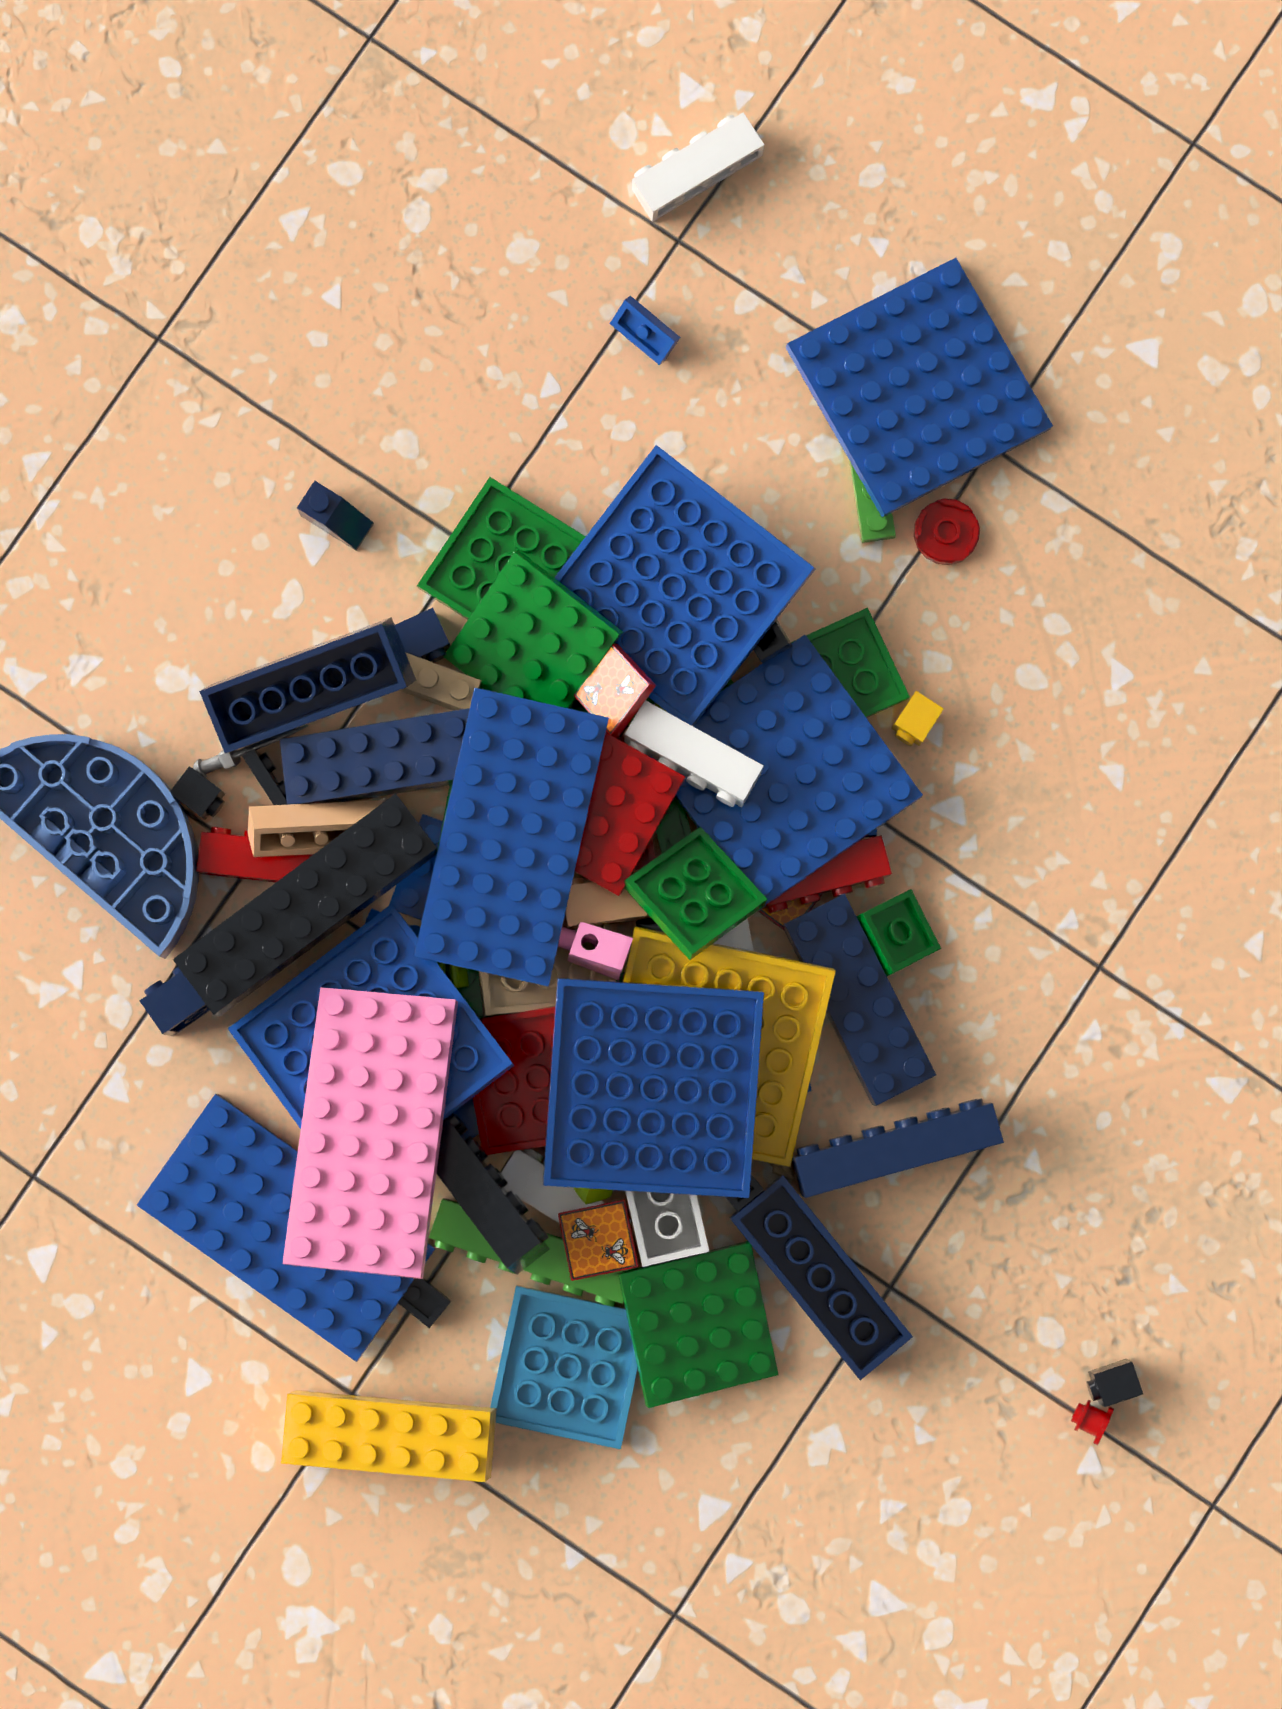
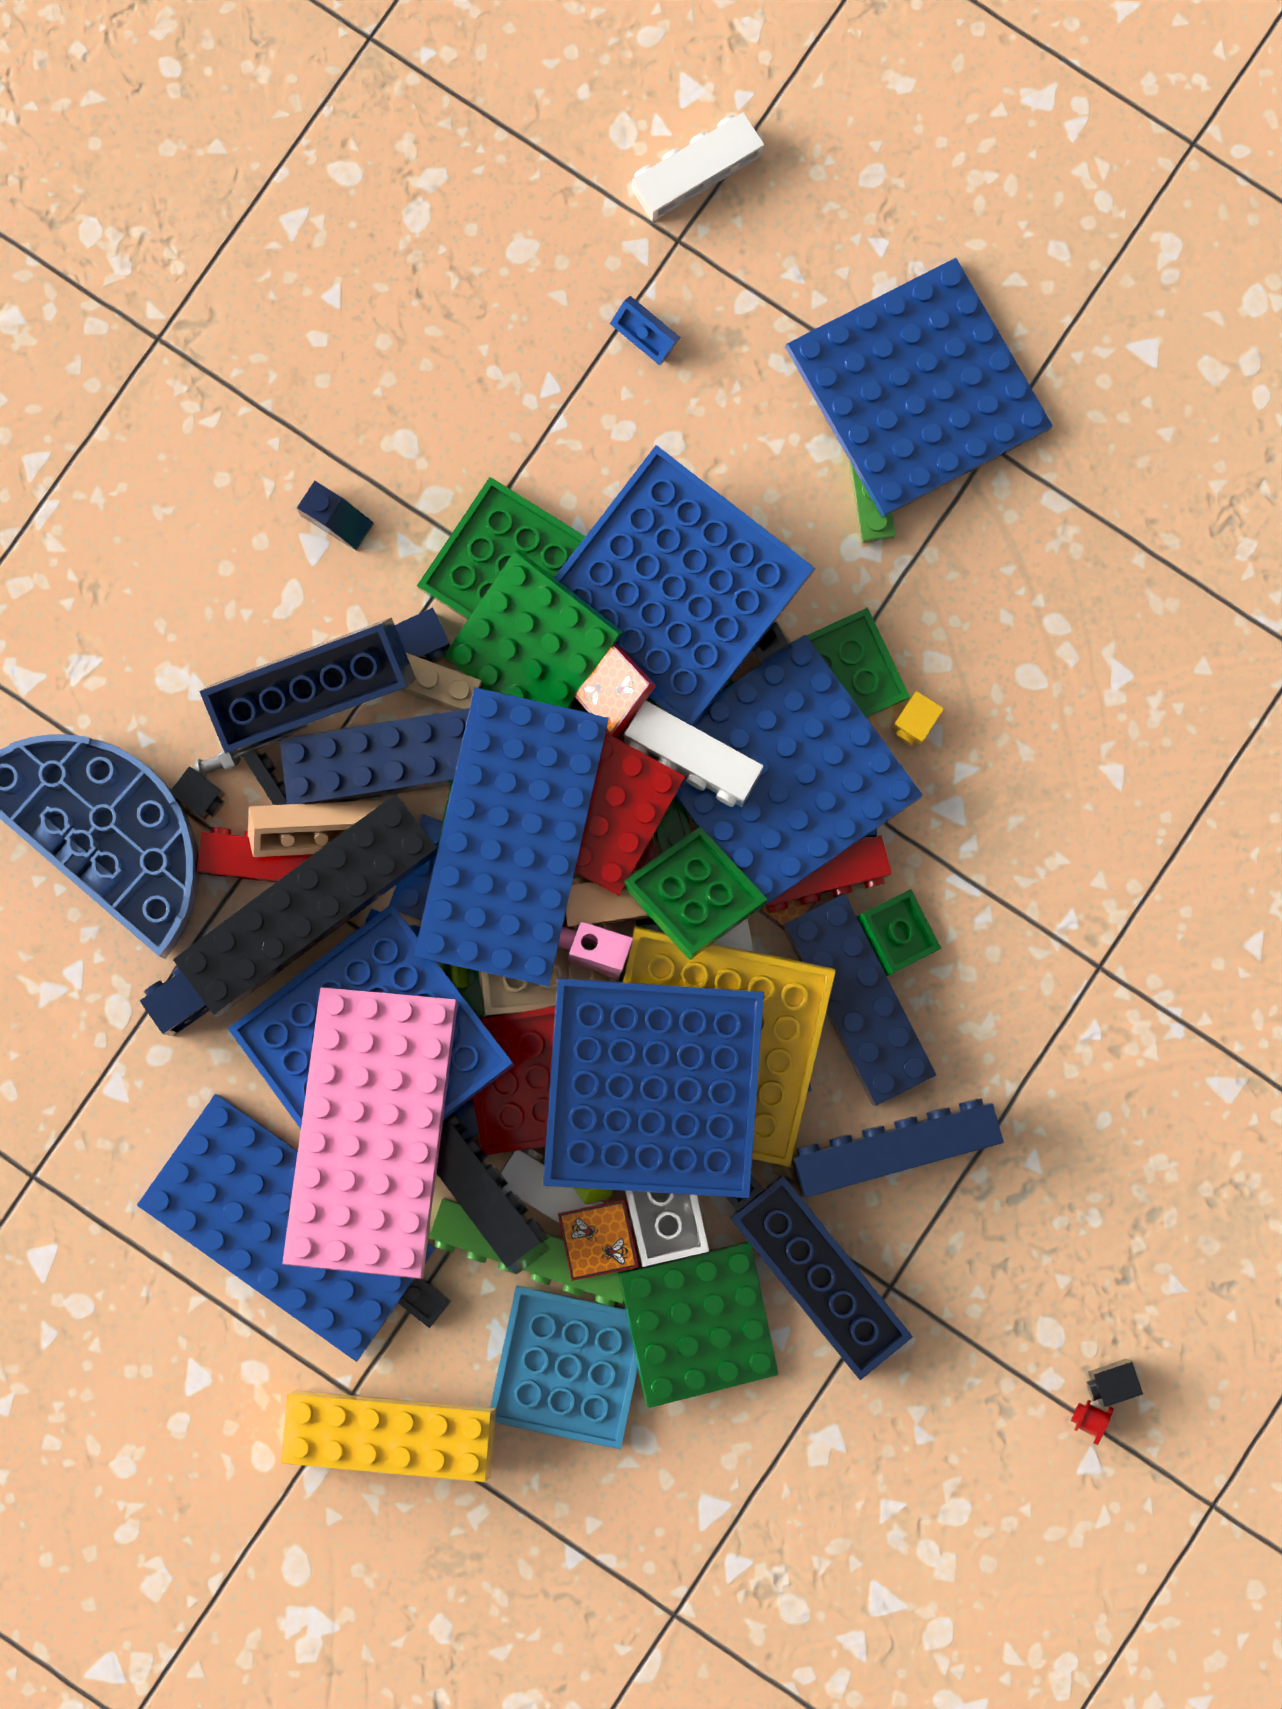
(946, 531): red tile -> none

